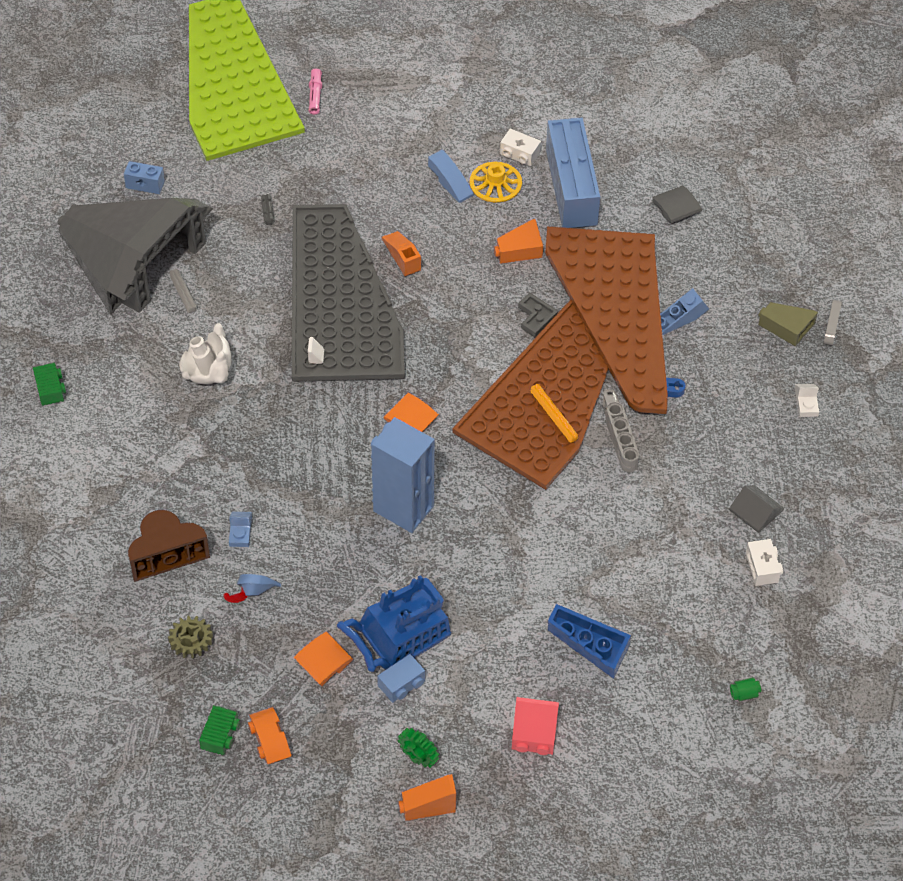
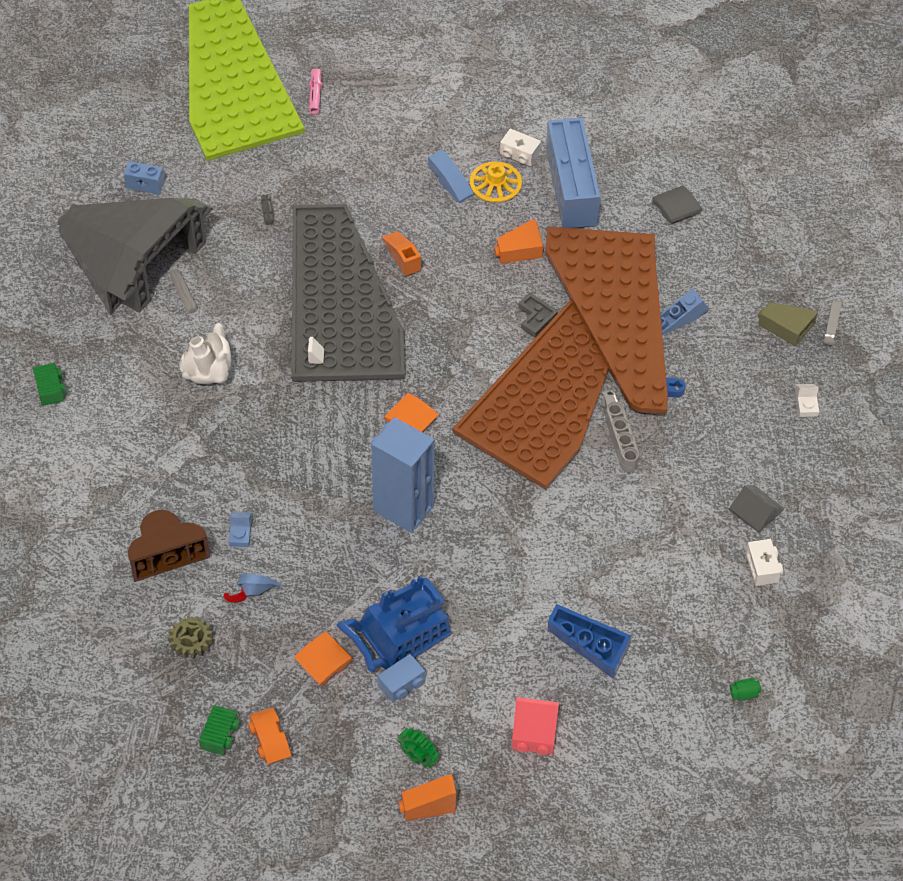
(554, 413): light orange axle -> none

